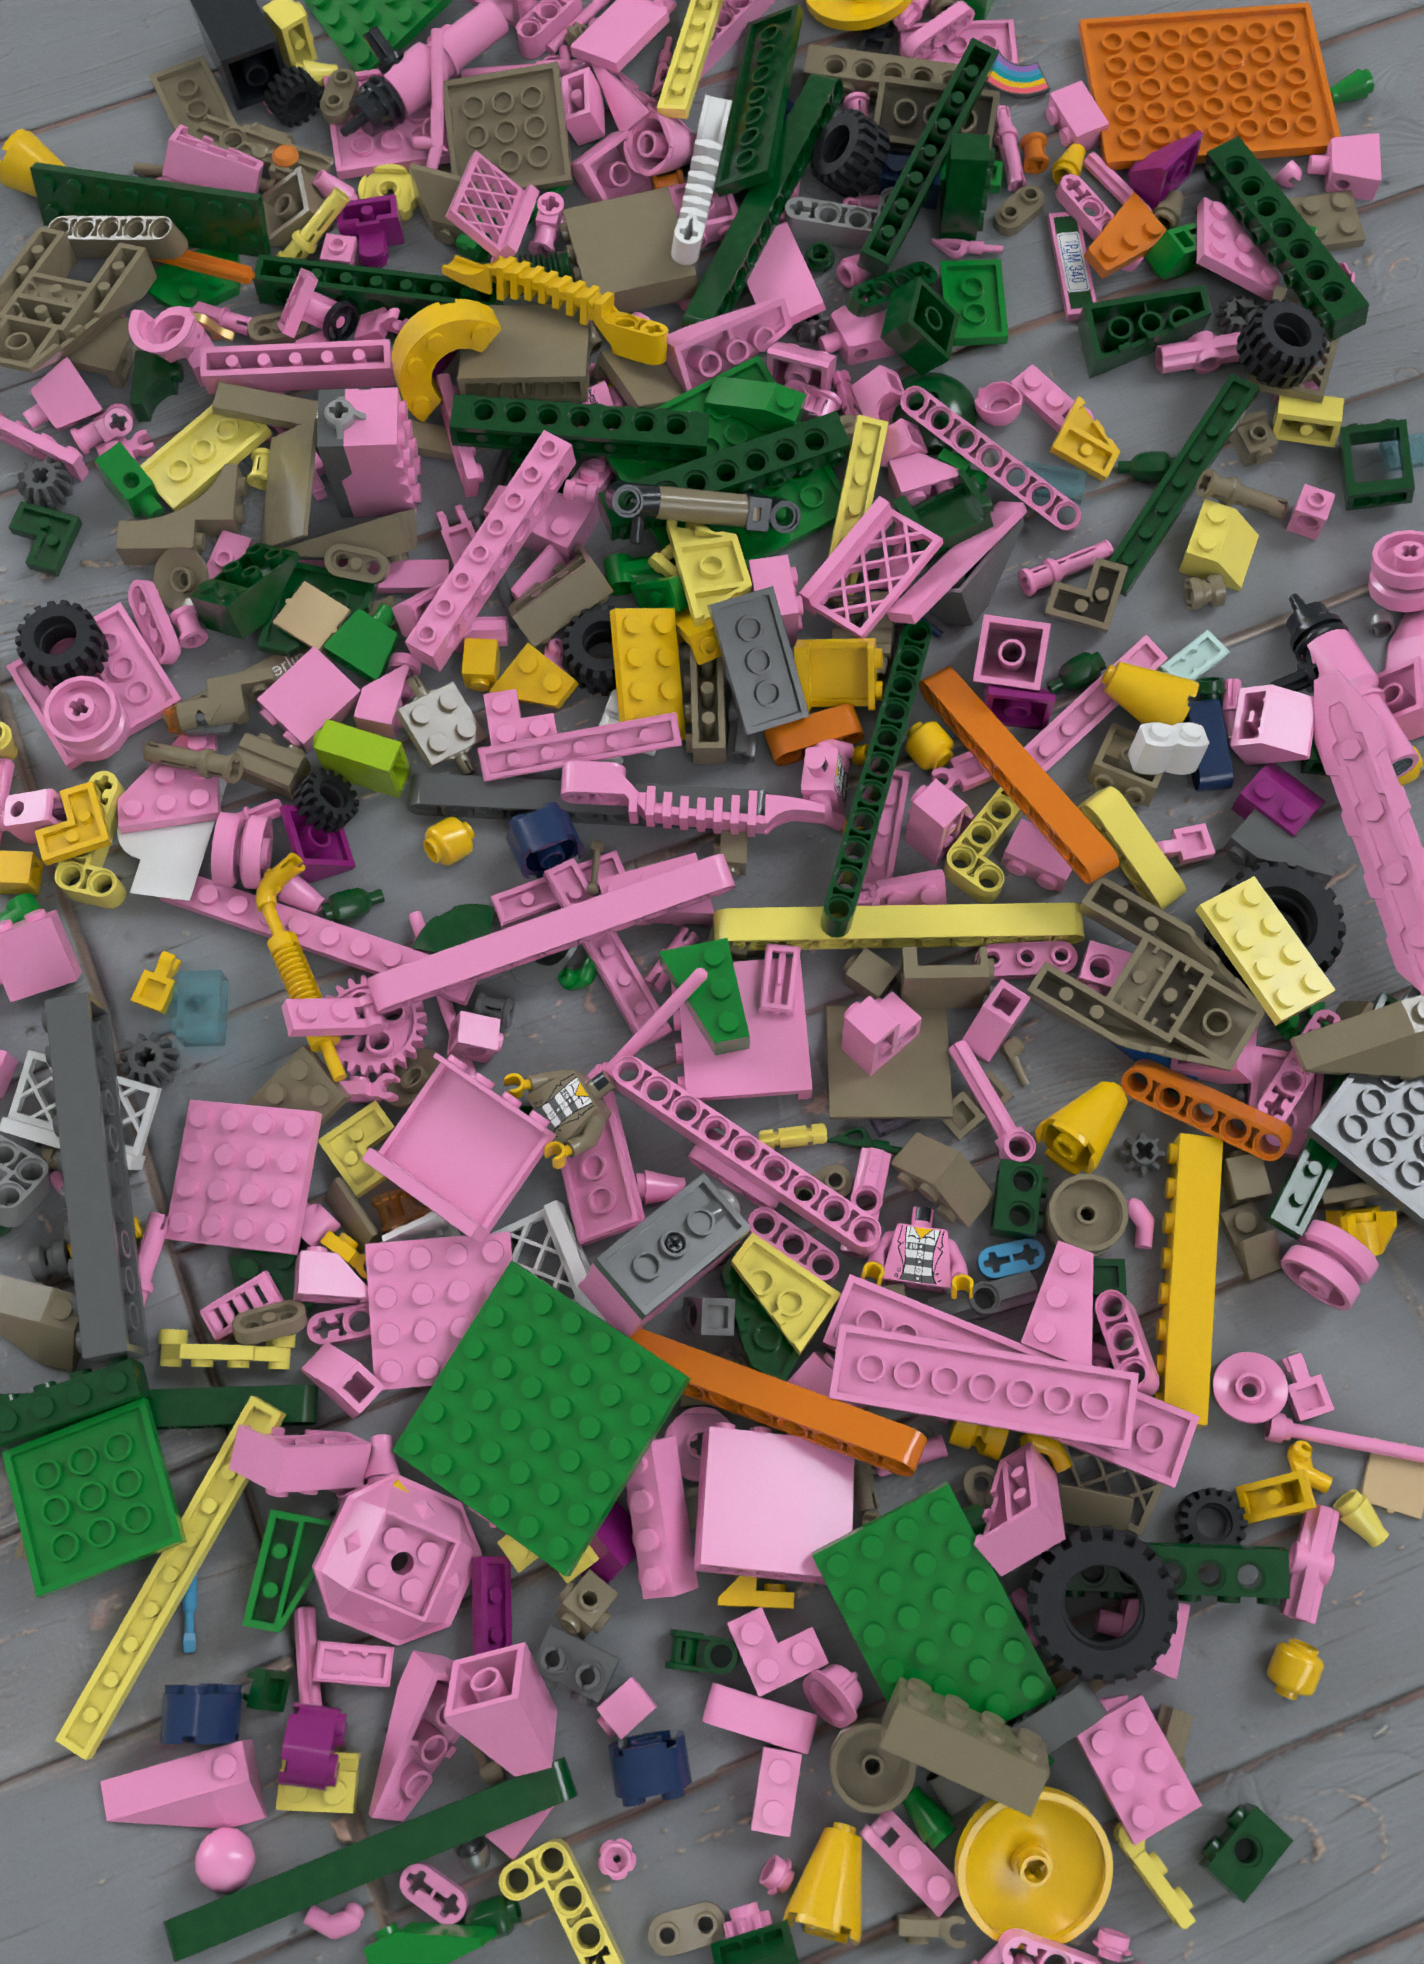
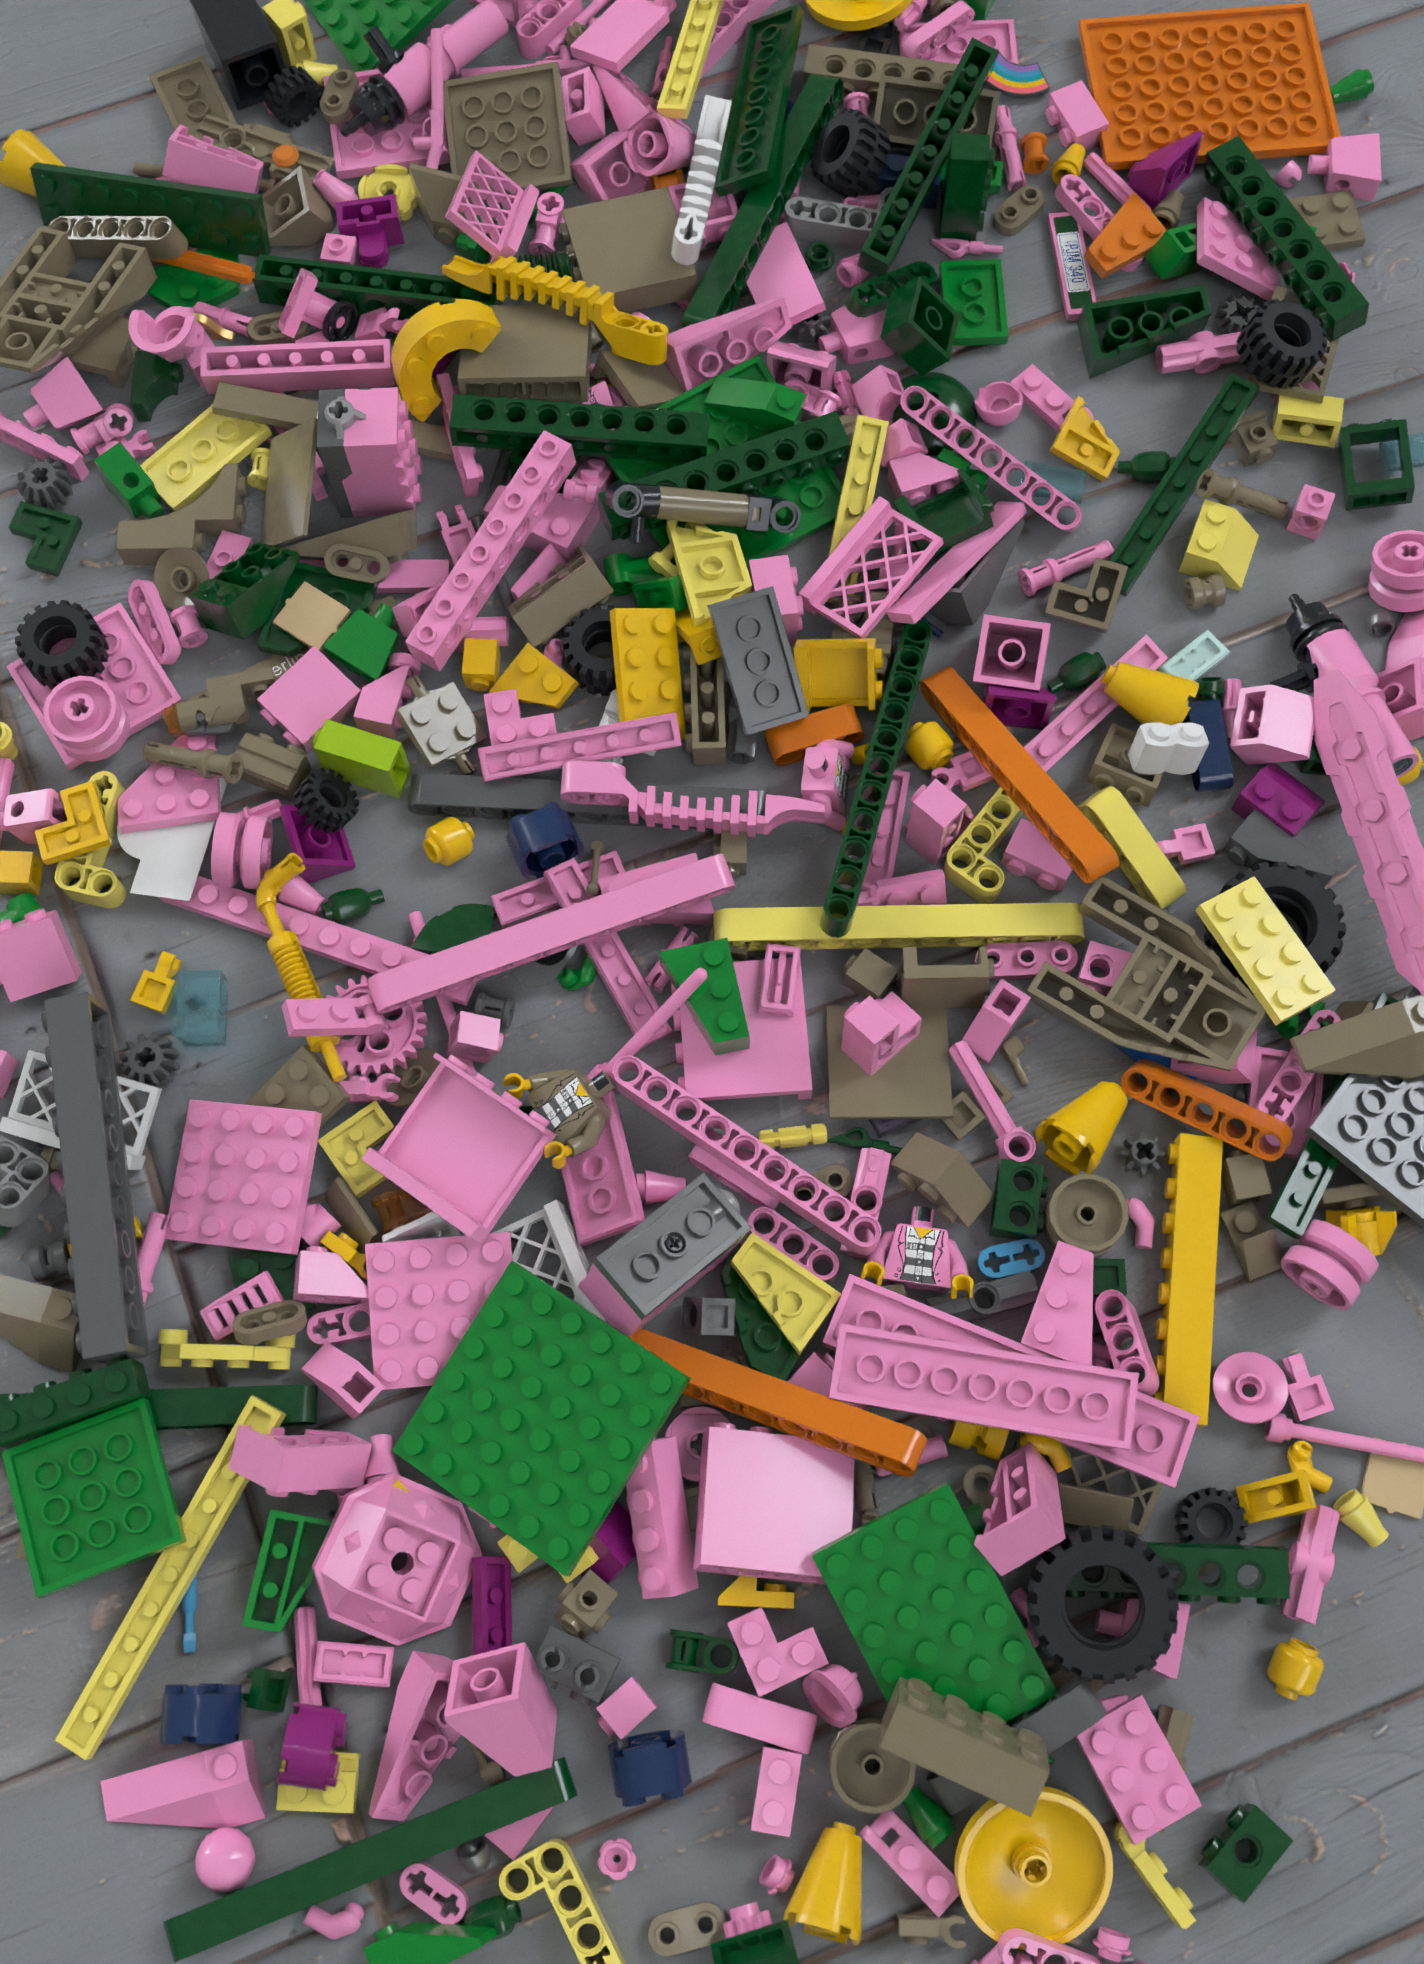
(305, 240): light yellow pin -> none

